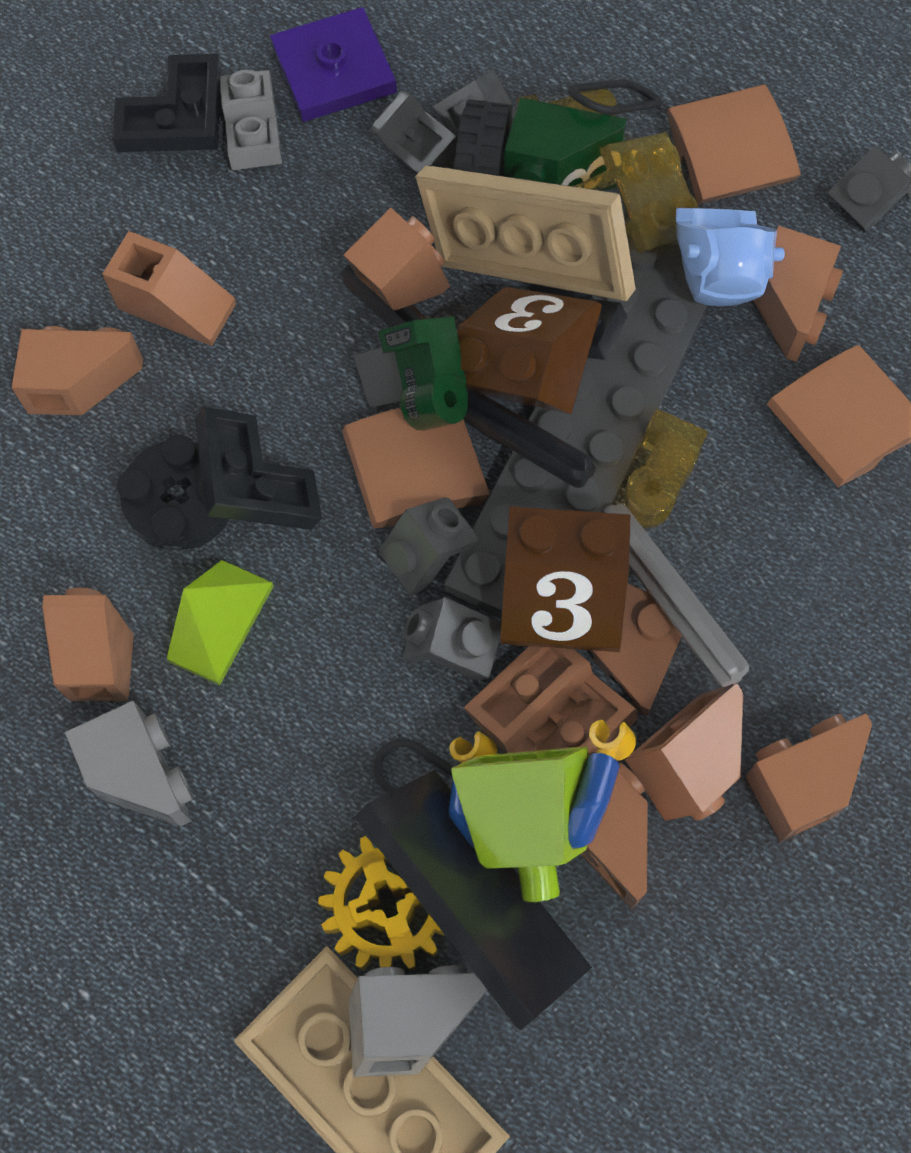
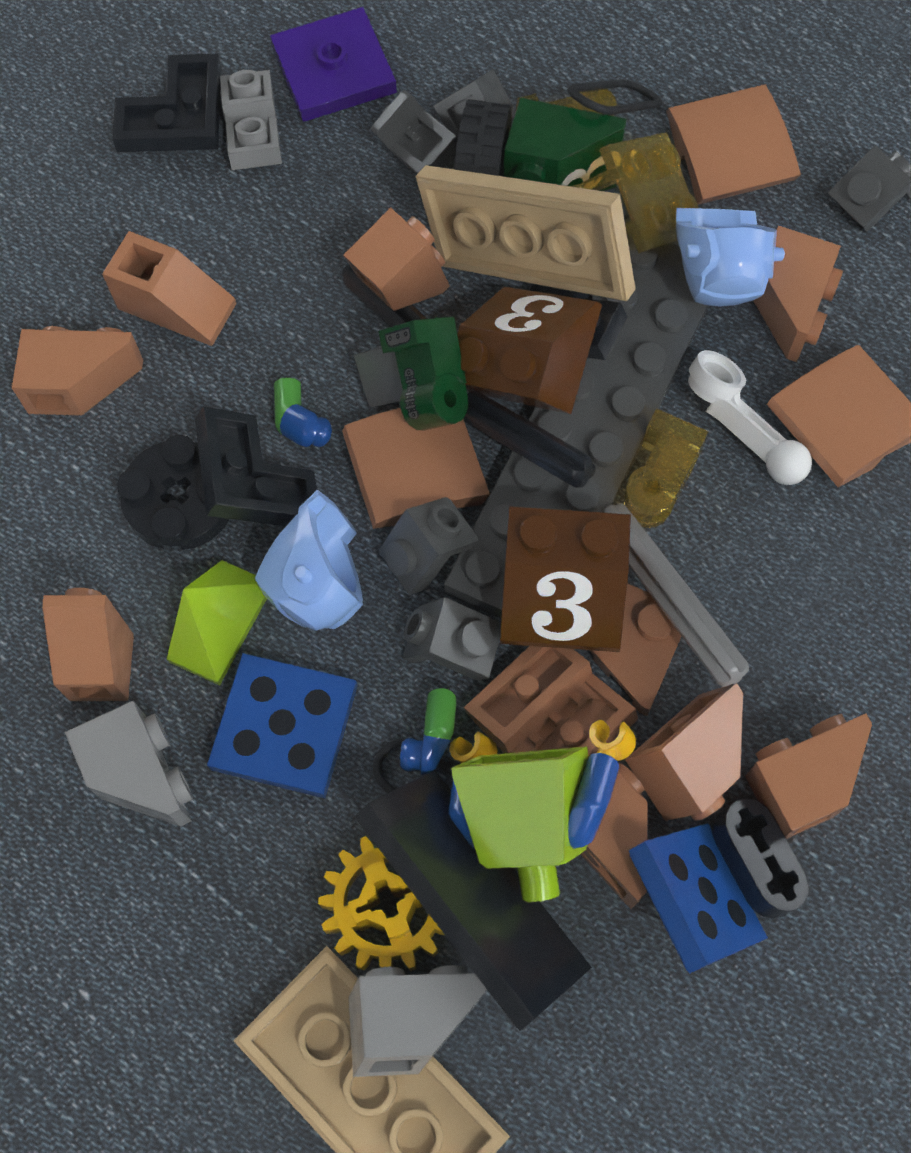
(283, 725): none -> blue tile
(296, 421): none -> blue arm
(311, 569): none -> light blue helmet
(438, 730): none -> arm
(696, 896): none -> blue tile
(720, 383): none -> white piece
(760, 858): none -> black beam

